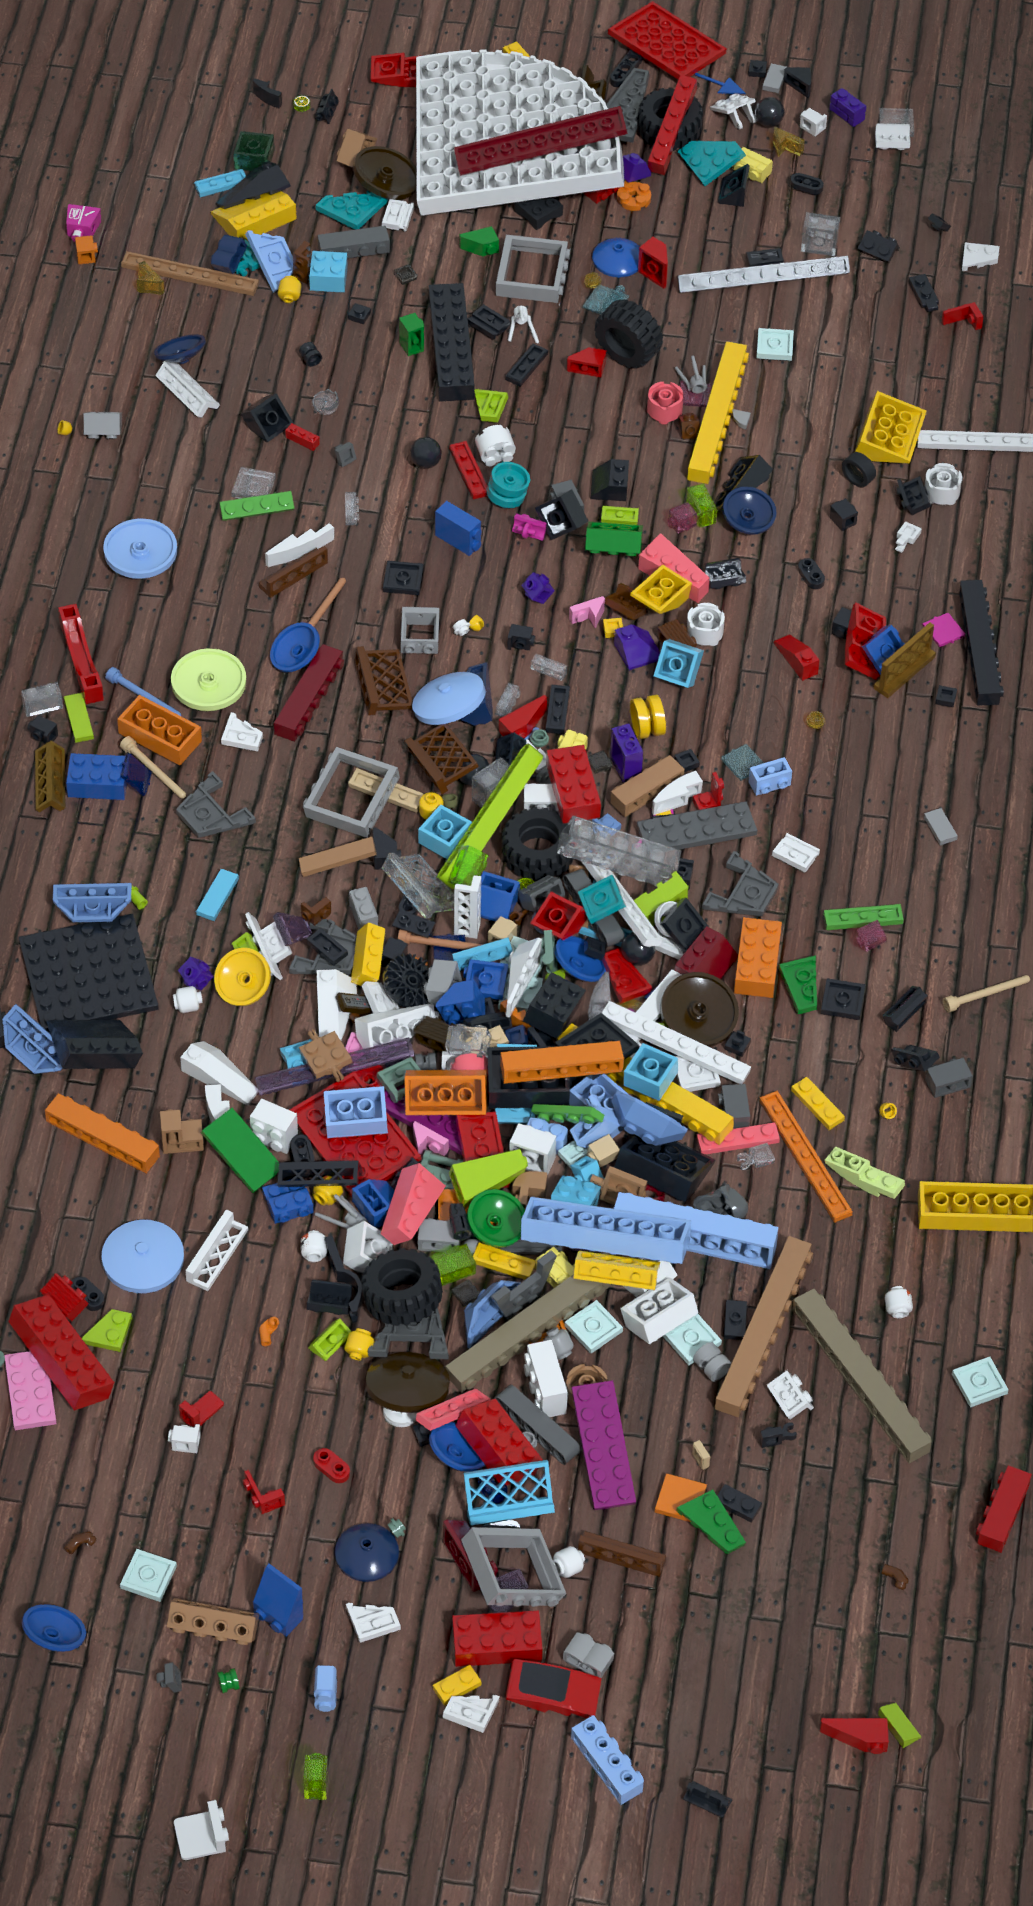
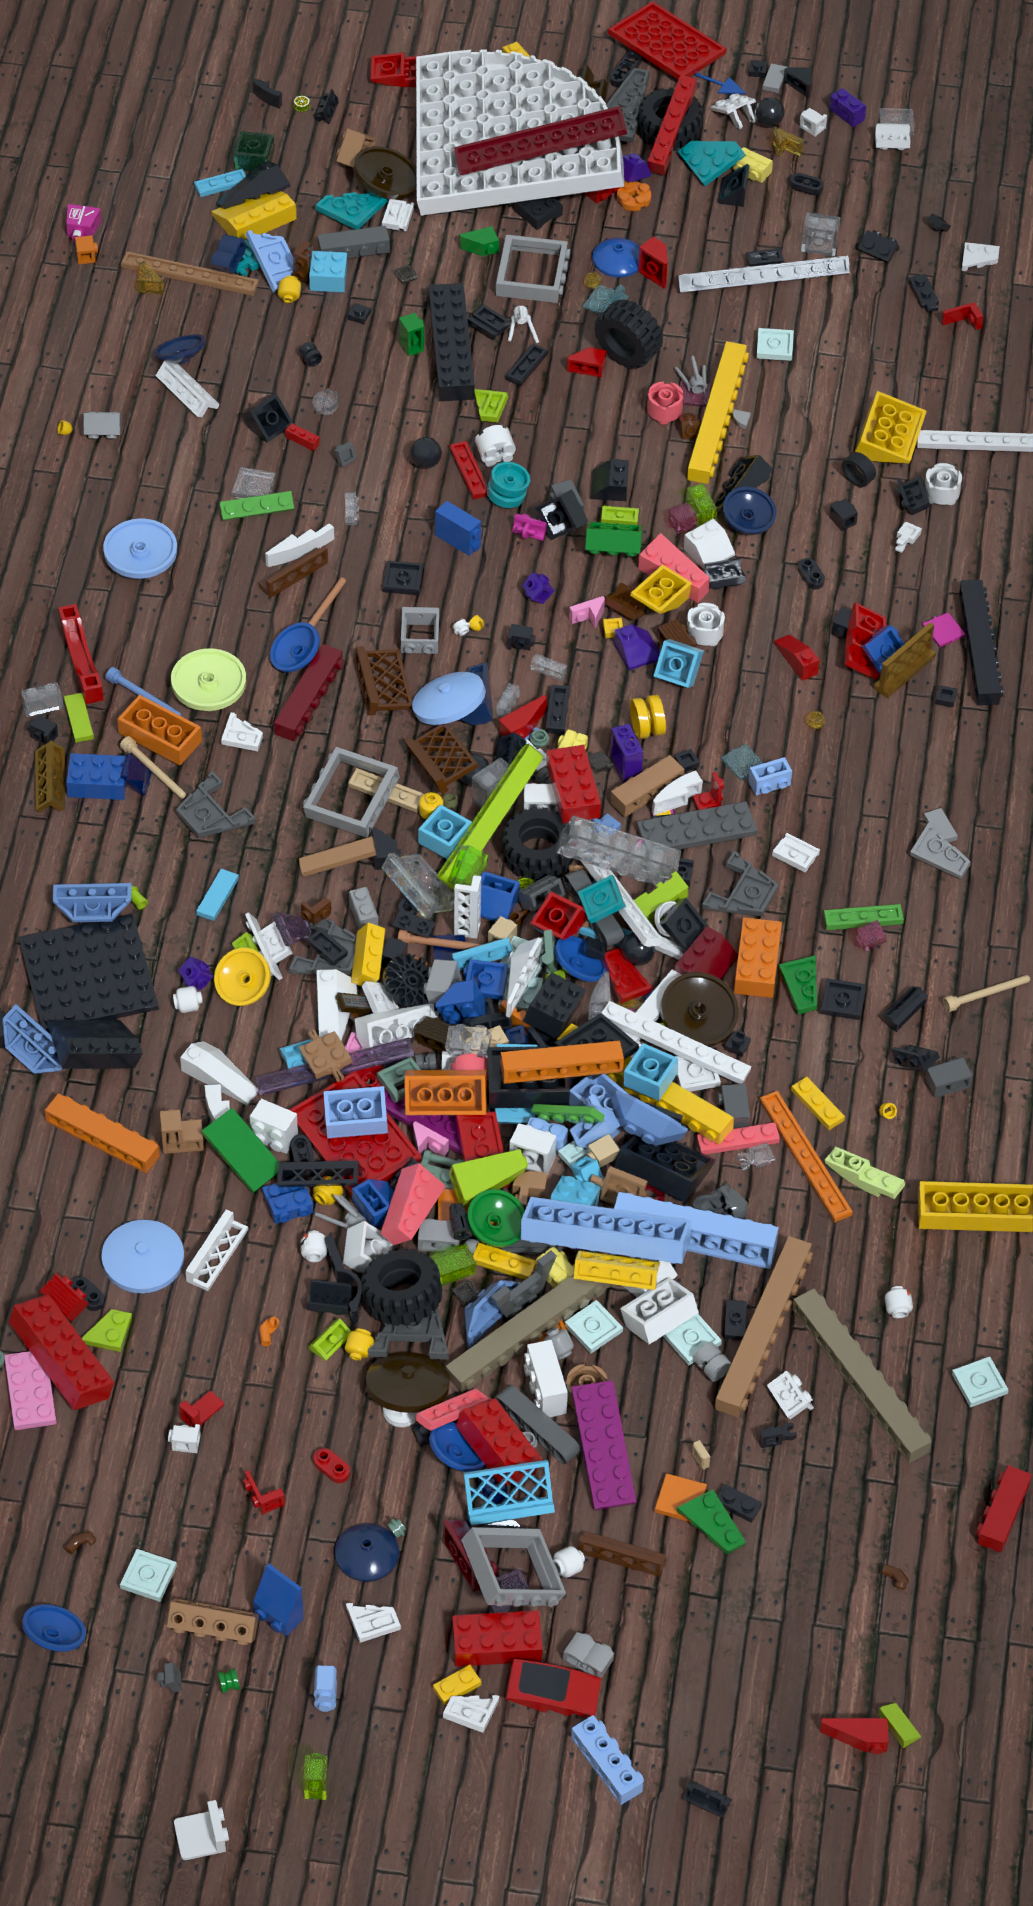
(708, 544): none -> white slope
(937, 852): none -> light grey wing

